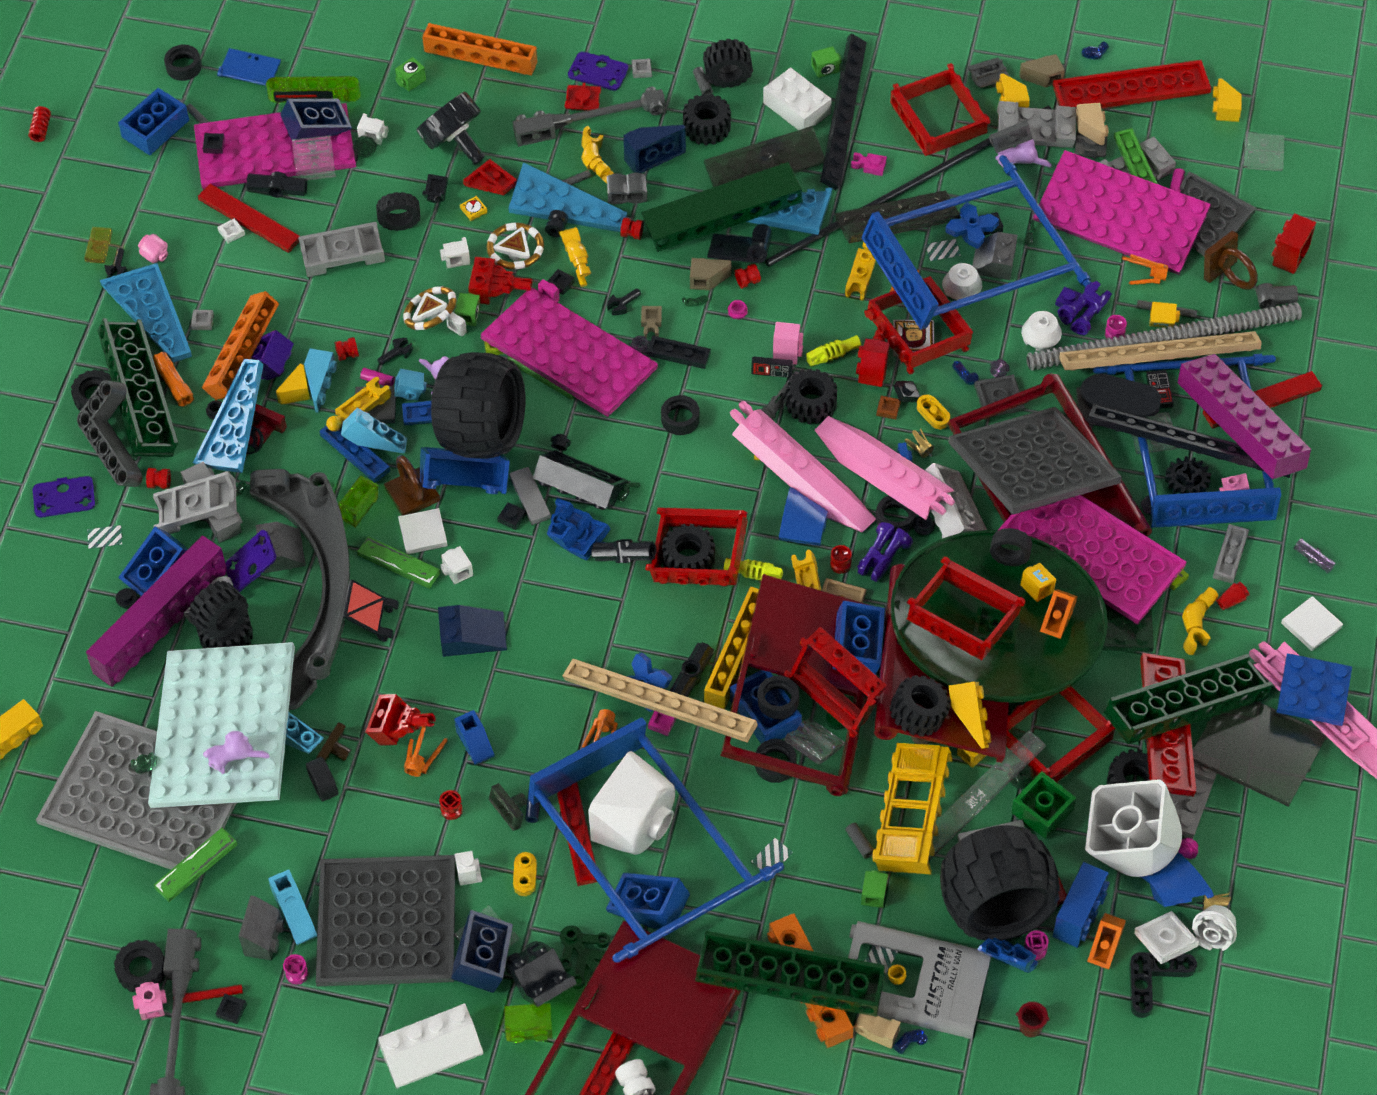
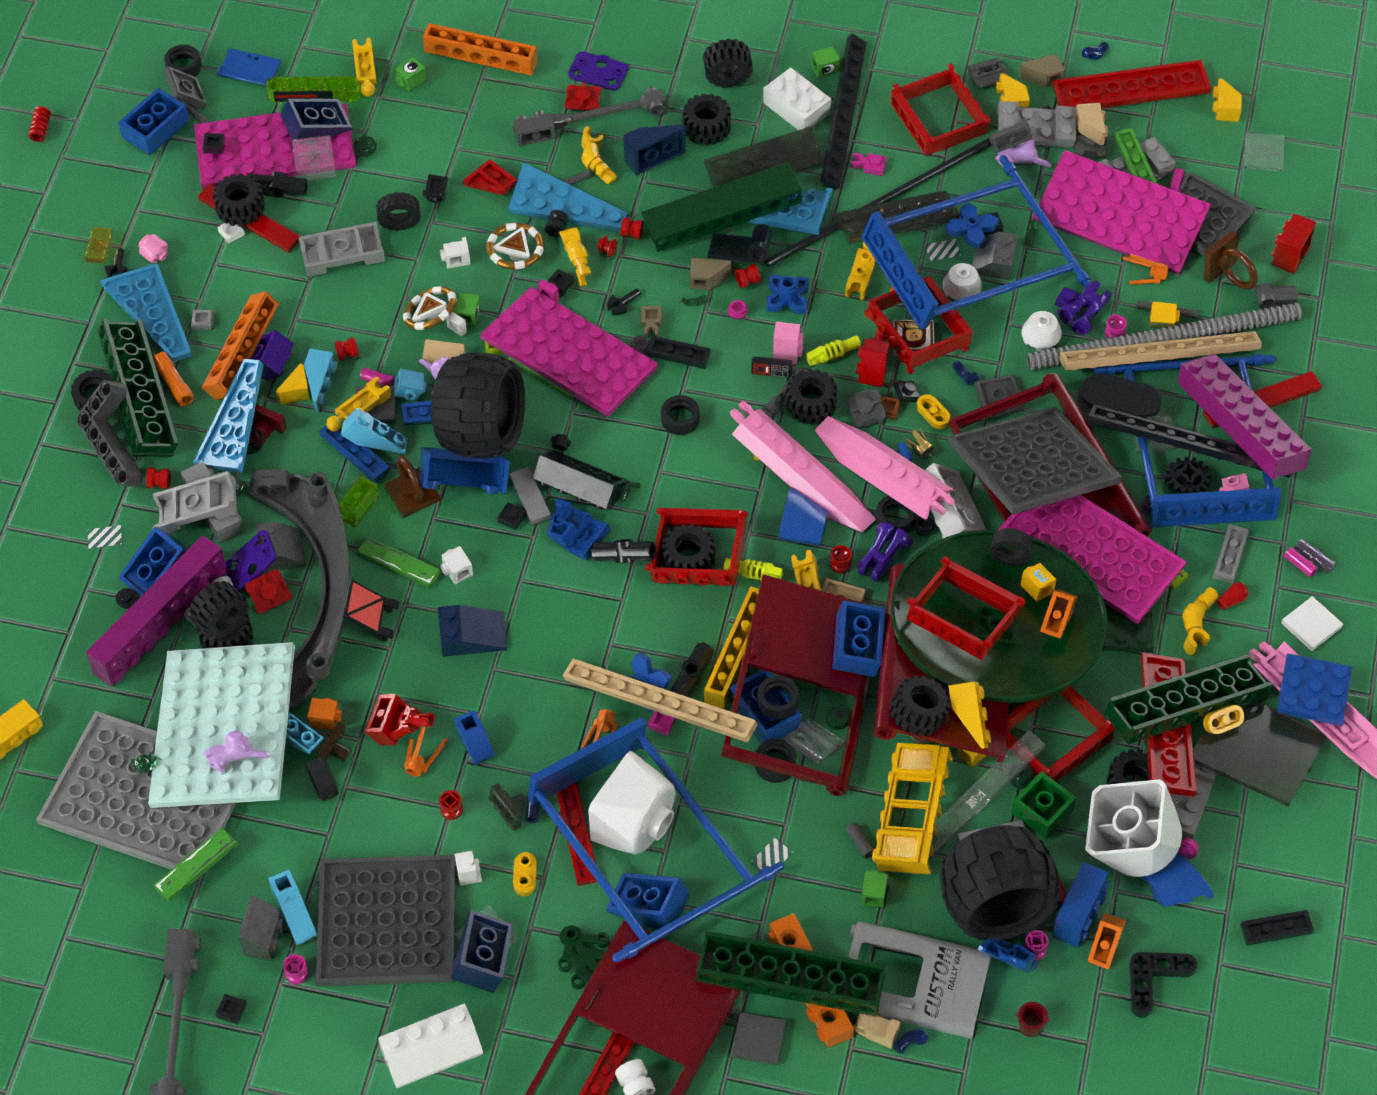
(64, 502): dark purple axle -> none
(135, 950): black tyre -> none
(149, 1000): bright pink brick -> none
(185, 87): none -> dark grey tile
(212, 407): black plate -> none
(212, 993): red bar -> none
(236, 188): none -> black tyre
(268, 591): none -> red piece
(324, 713): none -> orange brick
(365, 67): none -> yellow plate
(372, 128): white brick -> none
(397, 350): black bar -> none
(422, 531): white tile -> none
(435, 350): none -> tan slope
(451, 123): black wheel -> none
(473, 208): tile -> none
(493, 280): red brick -> none
(528, 1022): clear neon green brick -> none
(538, 973): black bracket -> none
(605, 245): none -> red wheel
(626, 188): dark grey brick -> none
(641, 68): light grey tile -> none
(702, 81): dark grey axle -> none
(758, 1038): none -> dark grey tile
(788, 292): none -> blue plant
(824, 692): red window -> none
(866, 408): none -> dark grey piece
(881, 956): sticker -> none
(895, 973): yellow hinge -> none
(999, 368): plate -> none
(1160, 382): black tile -> none
(1166, 937): white tile -> none
(1215, 927): white cone -> none
(1216, 900): pearl gold piece -> none
(1221, 719): none -> yellow plate
(1276, 927): none -> black plate
(1300, 562): none -> dark pink axle

